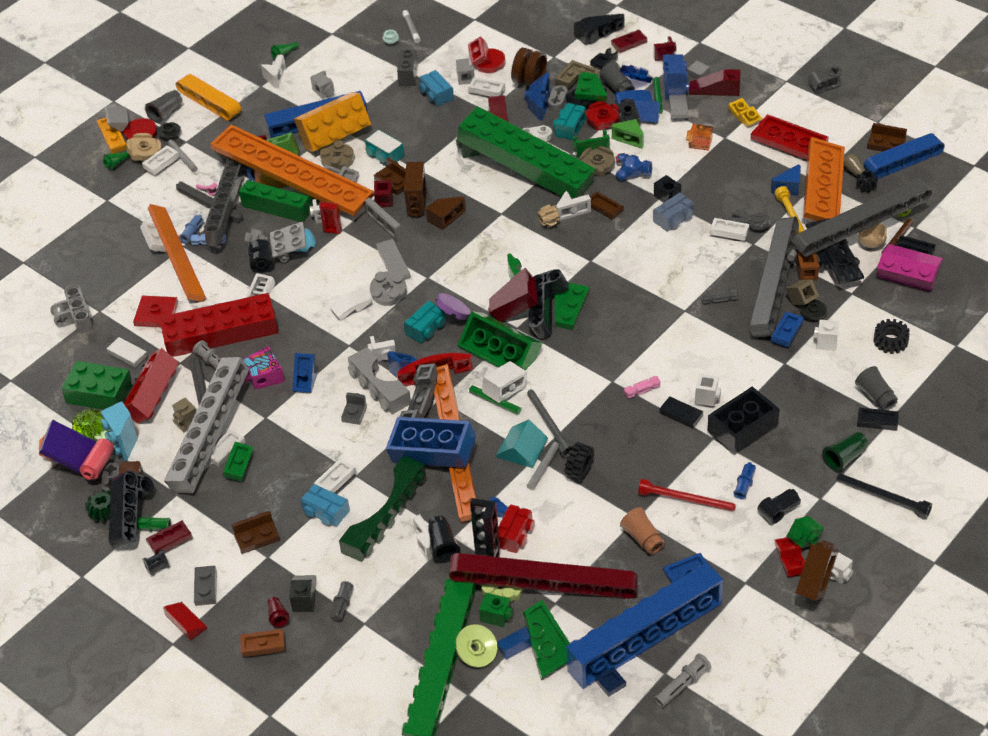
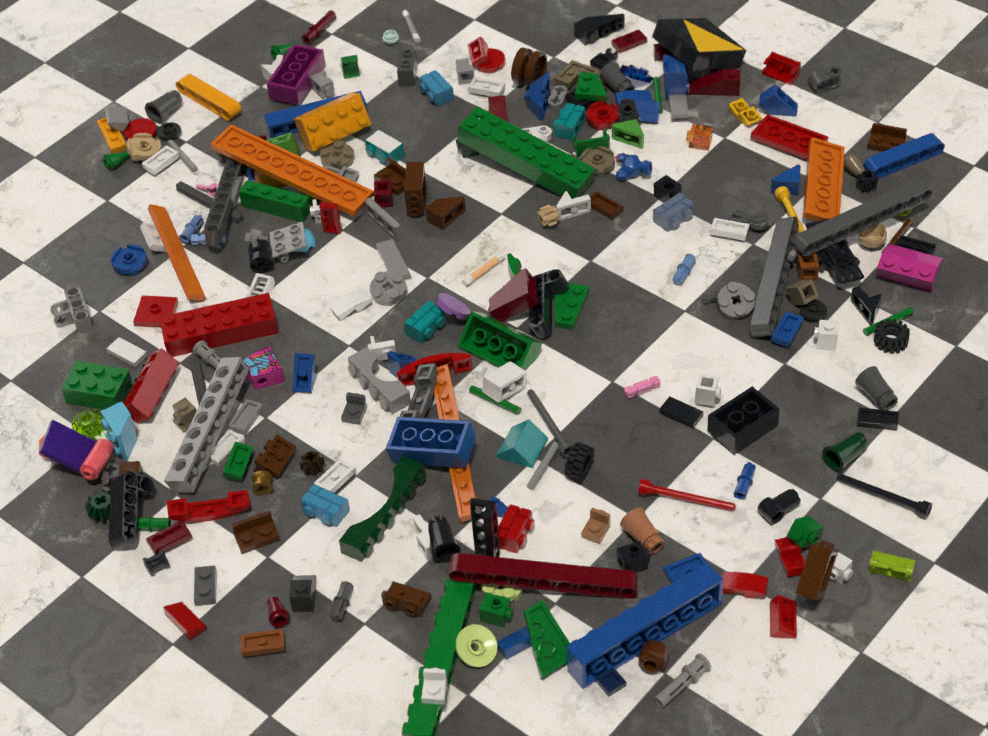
(121, 261): none -> blue plate
(208, 510): none -> red slope
(245, 417): none -> light grey tile
(261, 482): none -> pearl gold wheel
(275, 457): none -> reddish brown bracket
(292, 76): none -> magenta brick
(311, 463): none -> dark brown gear
(315, 30): none -> dark red pin
(349, 66): none -> green slope
(406, 599): none -> reddish brown bracket
(434, 686): none -> white bracket
(483, 269): none -> light nougat bar
(596, 526): none -> medium nougat bracket
(633, 557): none -> black brick
(653, 656): none -> reddish brown head
(684, 268): none -> medium blue axle
(698, 43): none -> black tile
(739, 291): none -> light grey plate
(747, 583): none -> red slope
(777, 102): none -> blue slope
(781, 68): none -> red hinge
(783, 618): none -> red slope
(866, 305): none -> black slope
(891, 565): none -> lime hinge
(900, 315): none -> green bar

